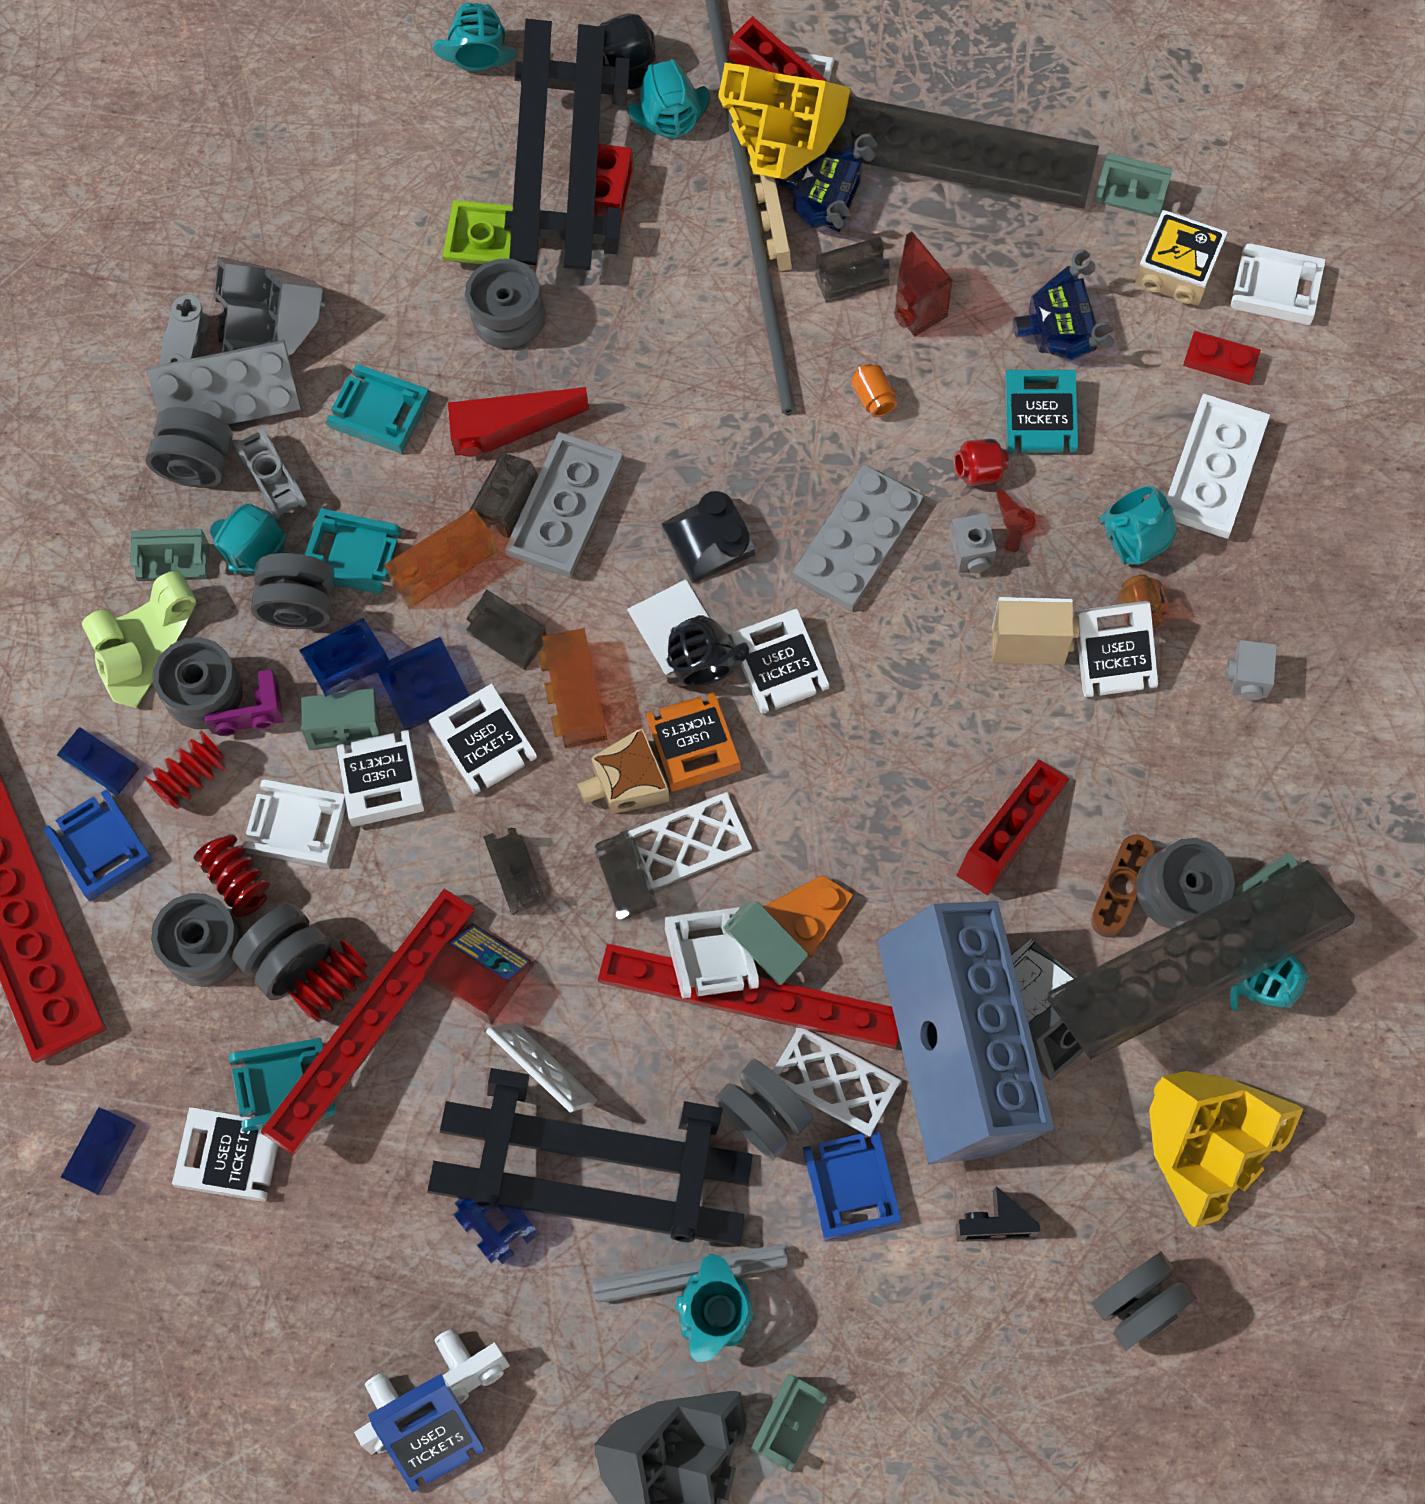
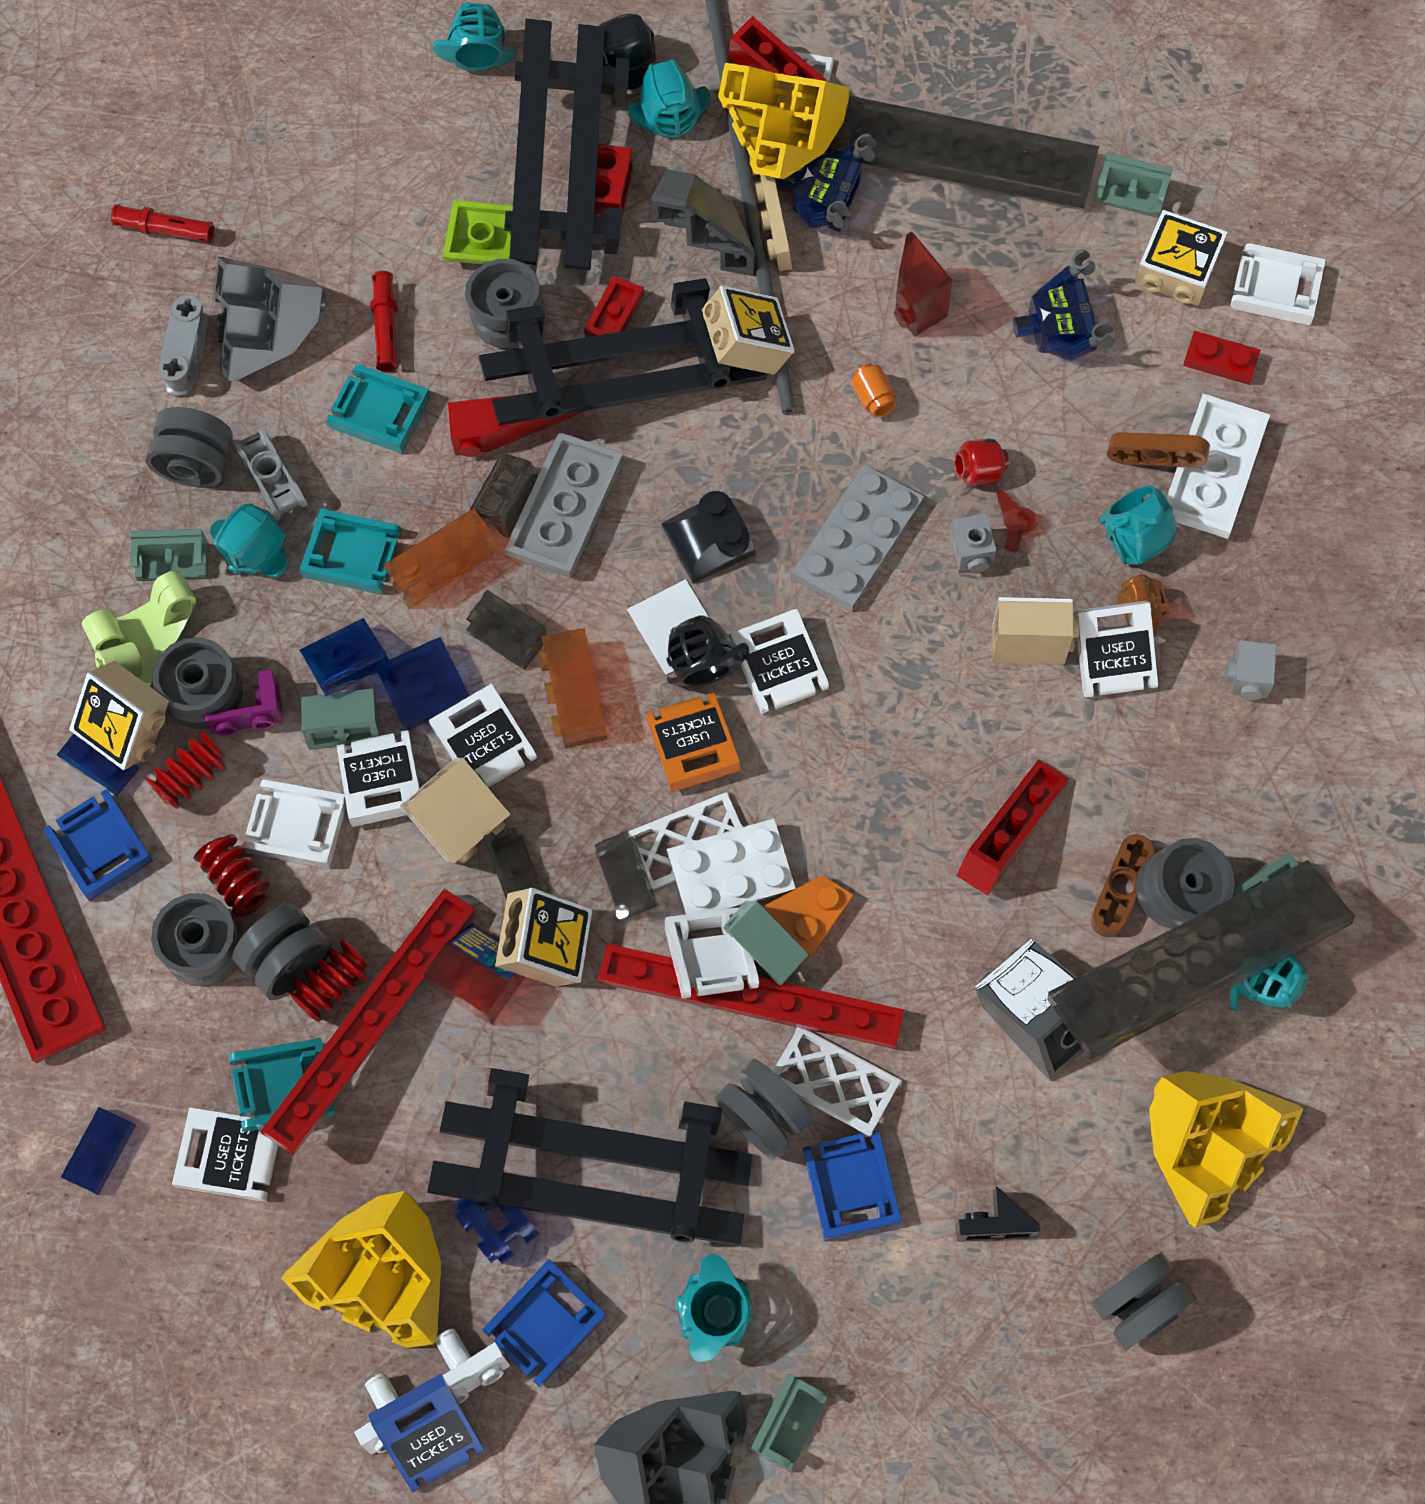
(119, 715): none -> piece
(150, 221): none -> red pin
(229, 384): light grey plate -> none
(292, 591): dark grey wheel -> none
(376, 1270): none -> yellow brick
(384, 310): none -> red pin
(456, 811): none -> tan piece
(539, 360): none -> black fence
(539, 1328): none -> blue container
(542, 1066): white window -> none
(543, 937): none -> piece
(614, 308): none -> red plate
(626, 776): torso -> none
(678, 1274): light grey axle -> none
(707, 216): none -> dark grey brick
(731, 868): none -> white plate
(747, 330): none -> piece
(852, 270): clear smoke hinge -> none
(964, 1032): sand blue piece -> none
(1041, 415): container -> none
(1158, 449): none -> dark orange beam

